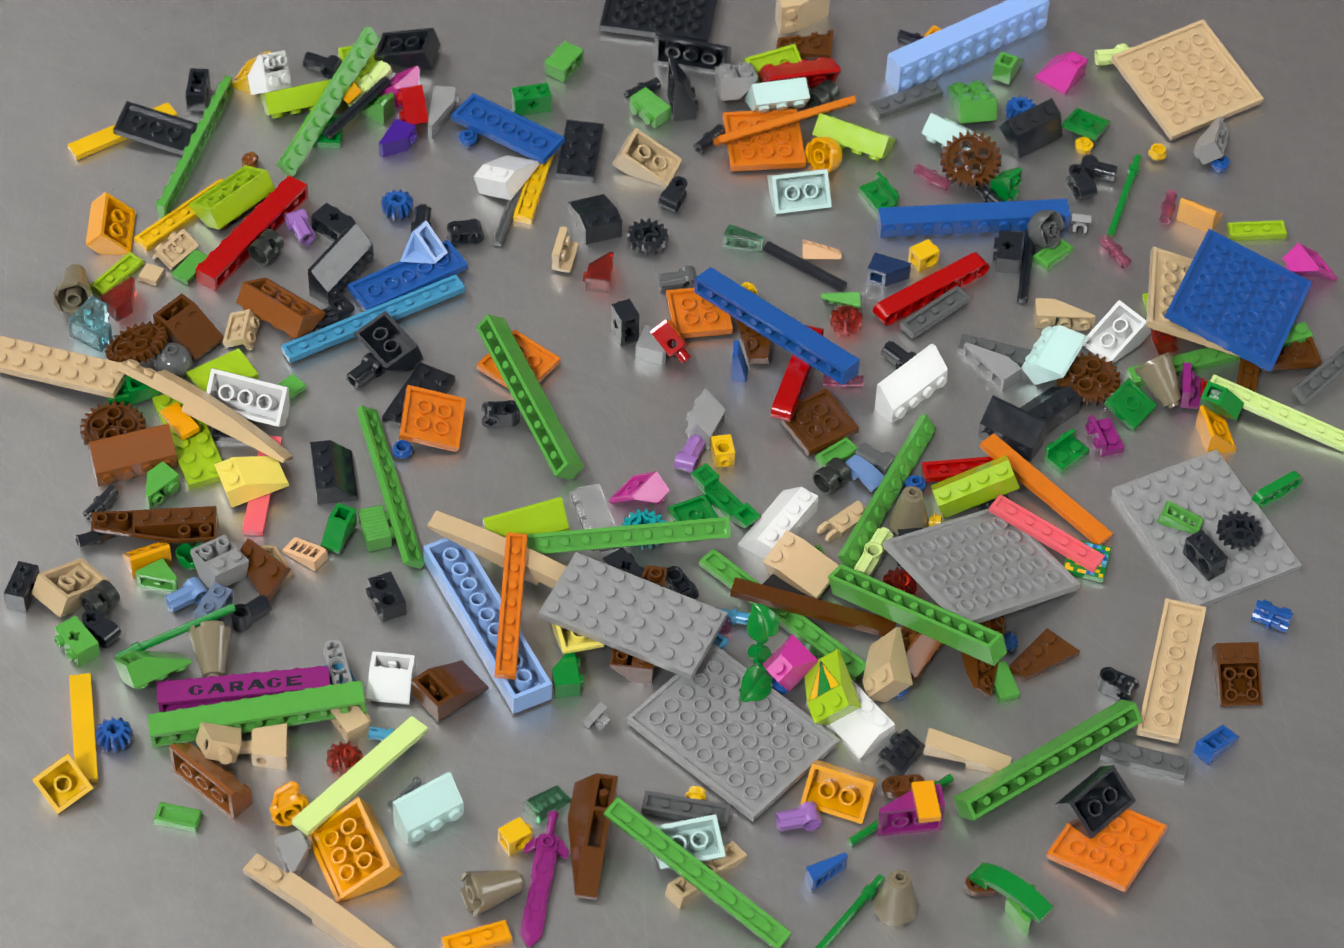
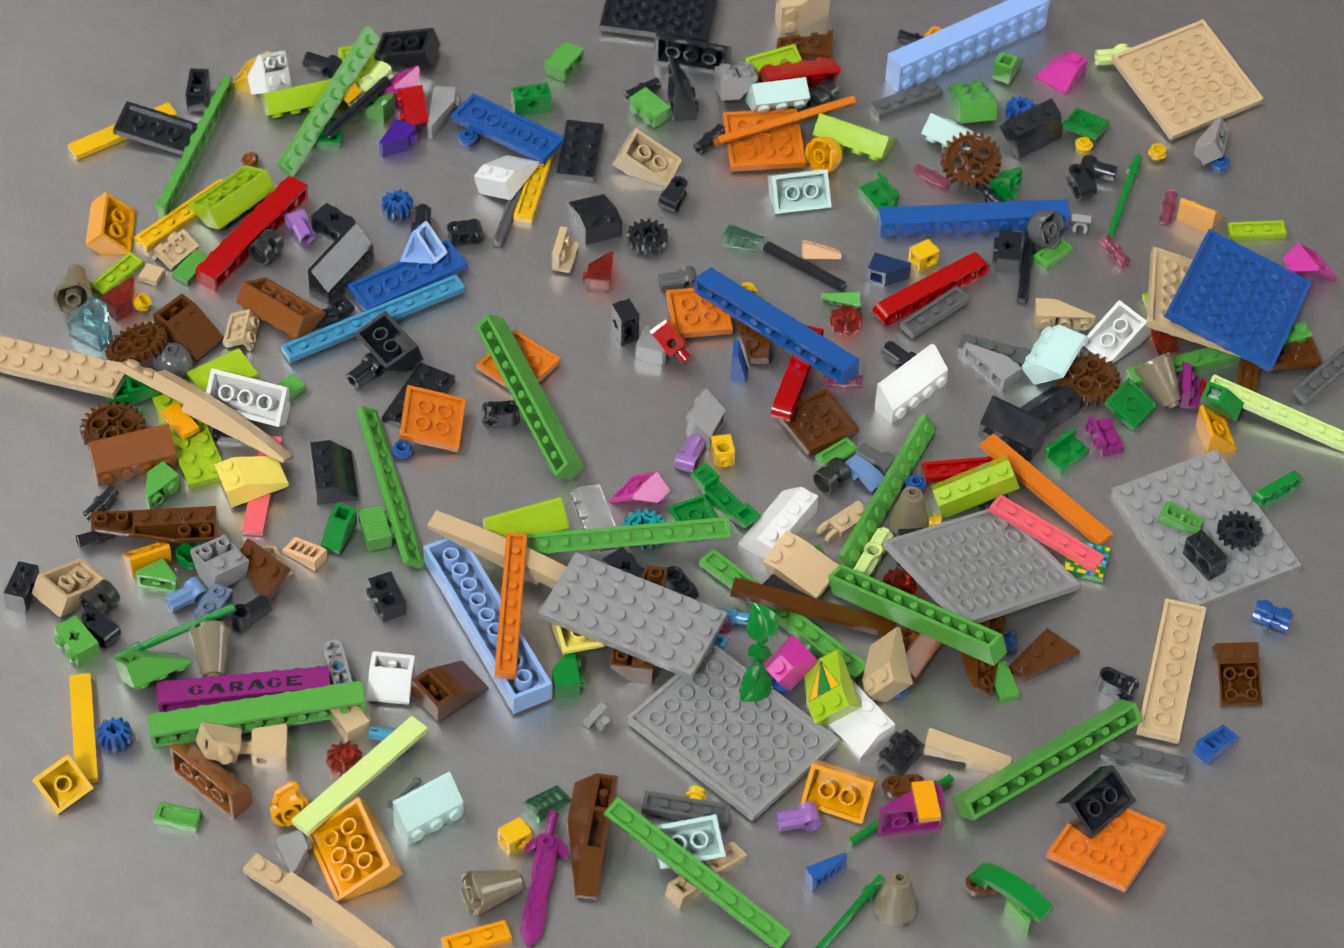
(142, 302): none -> yellow plate

